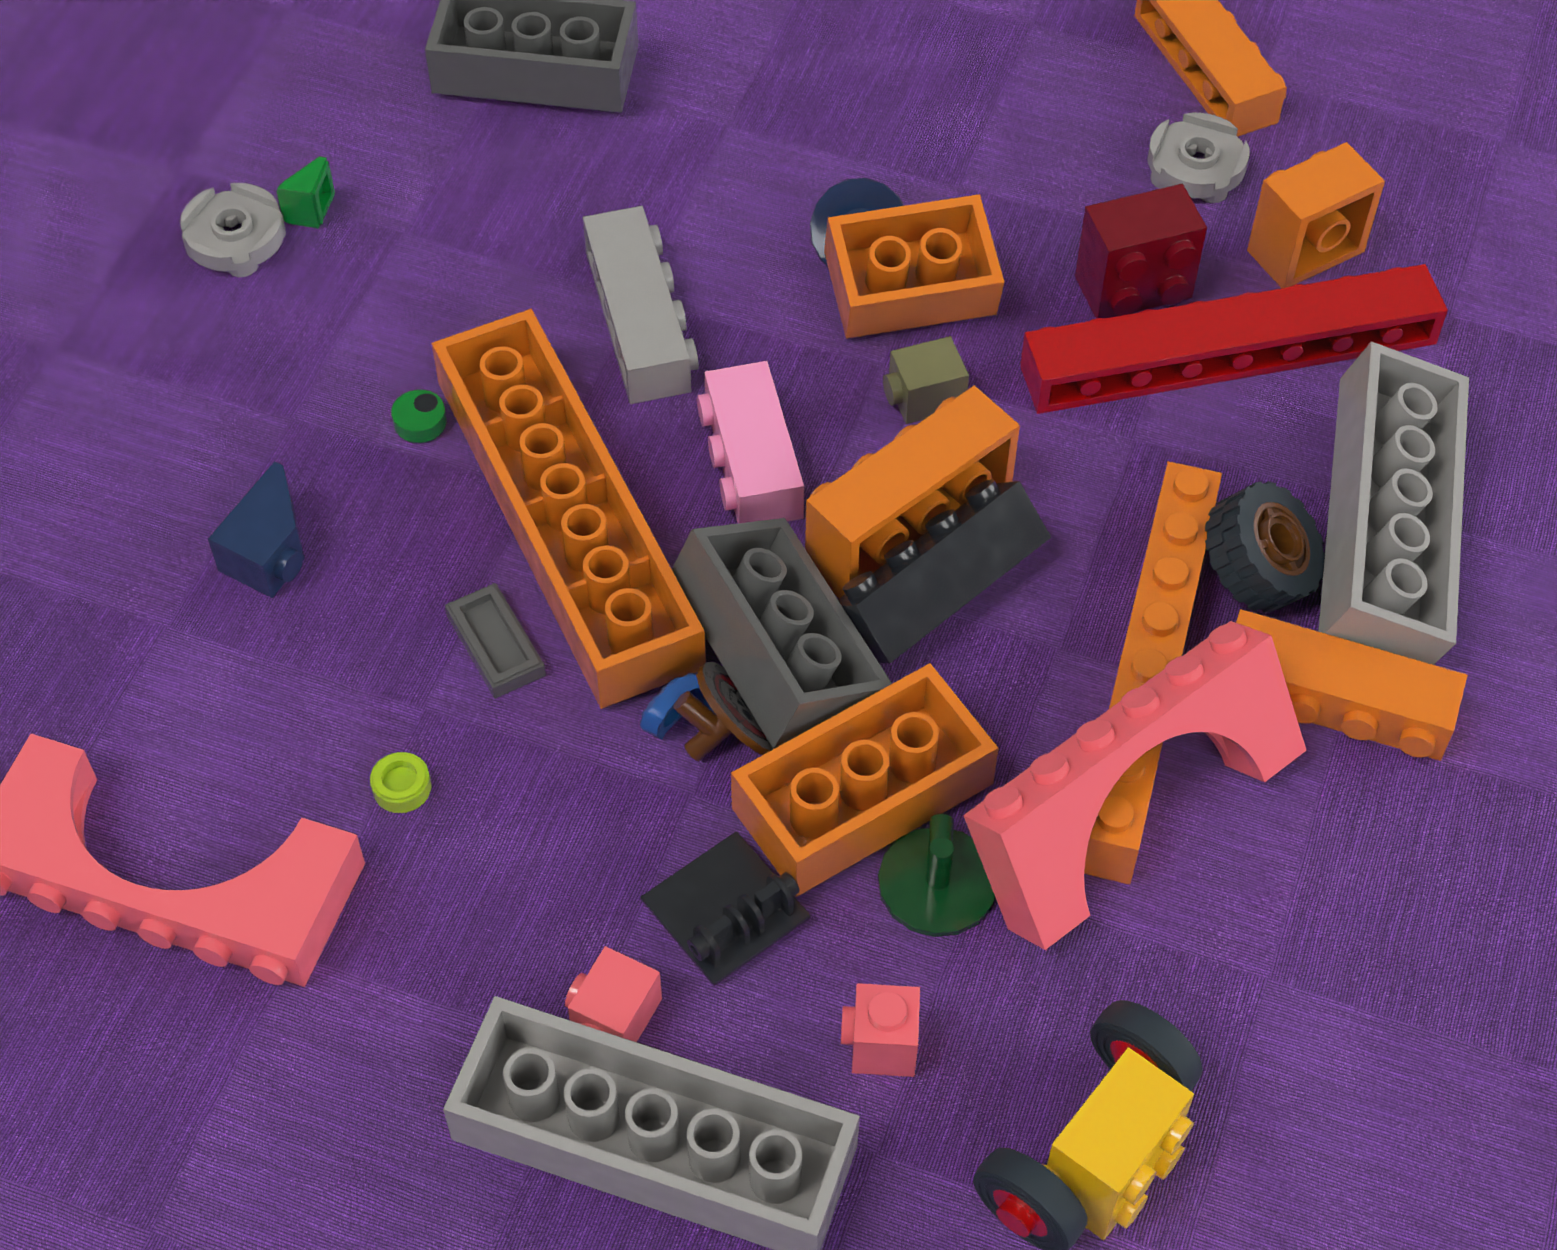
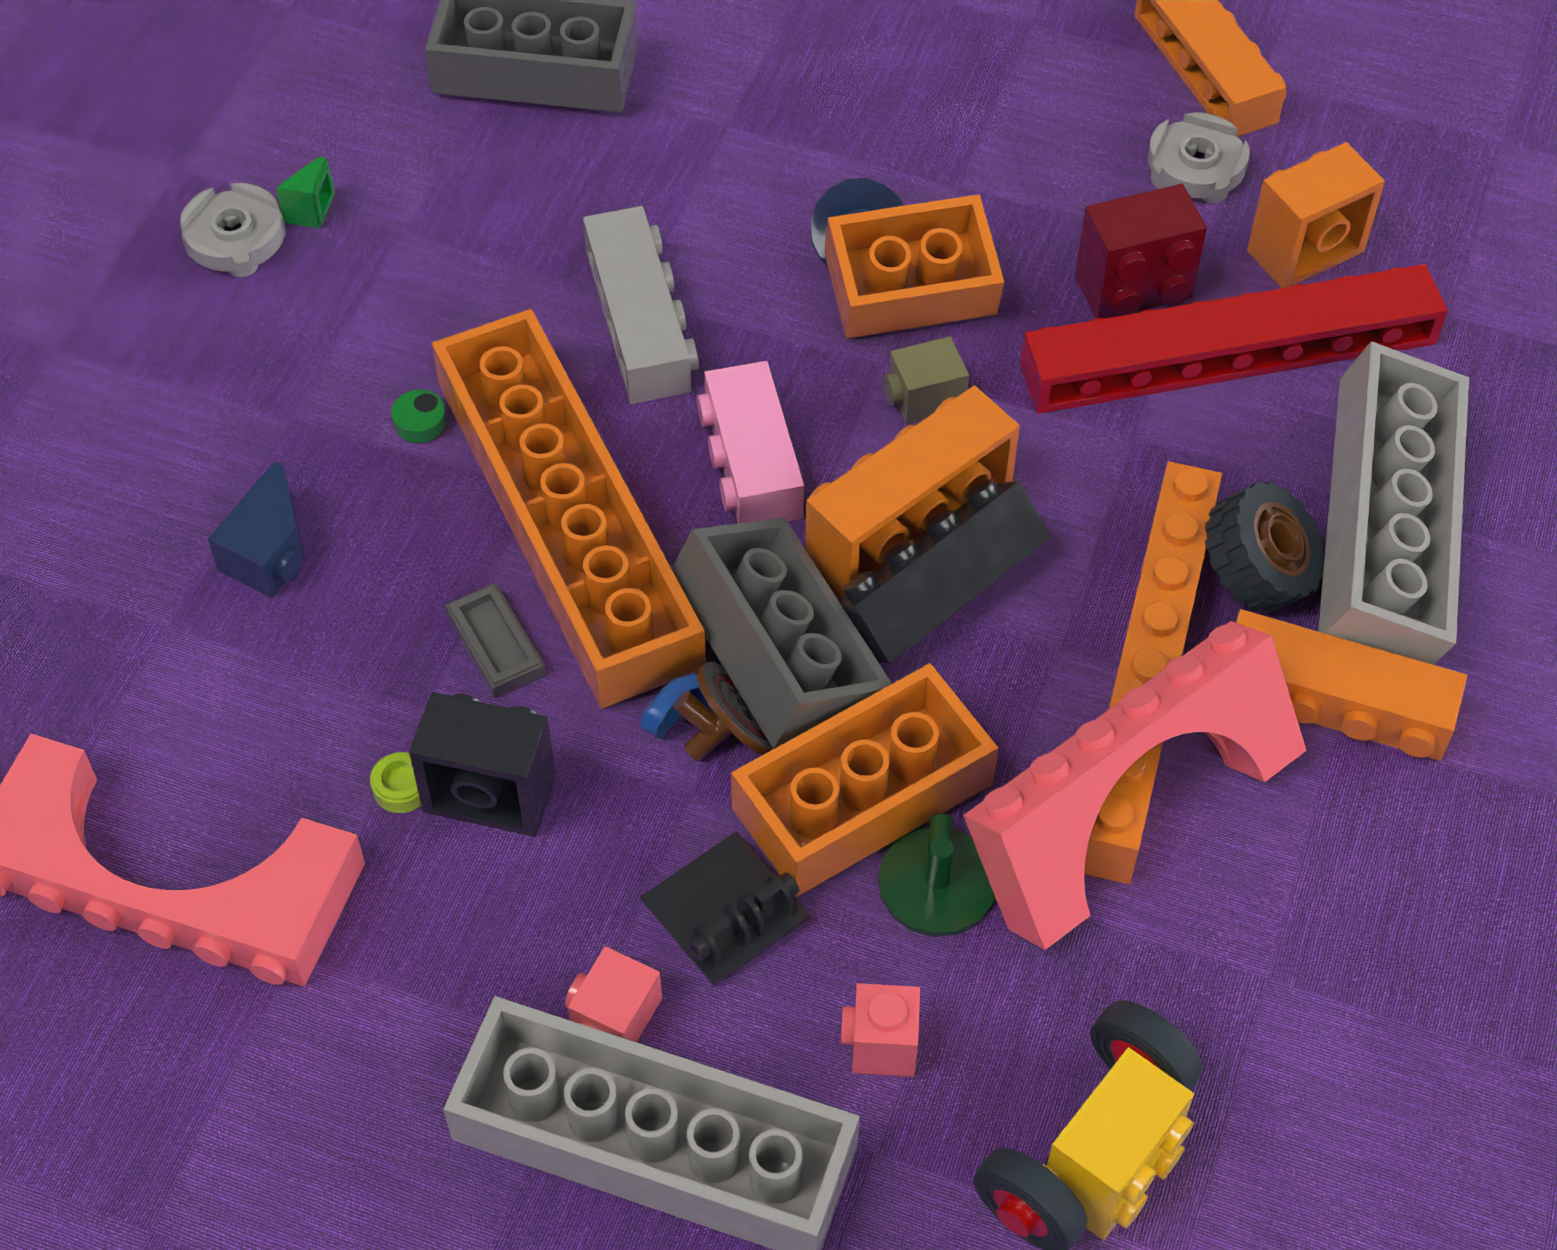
(483, 763): none -> black brick

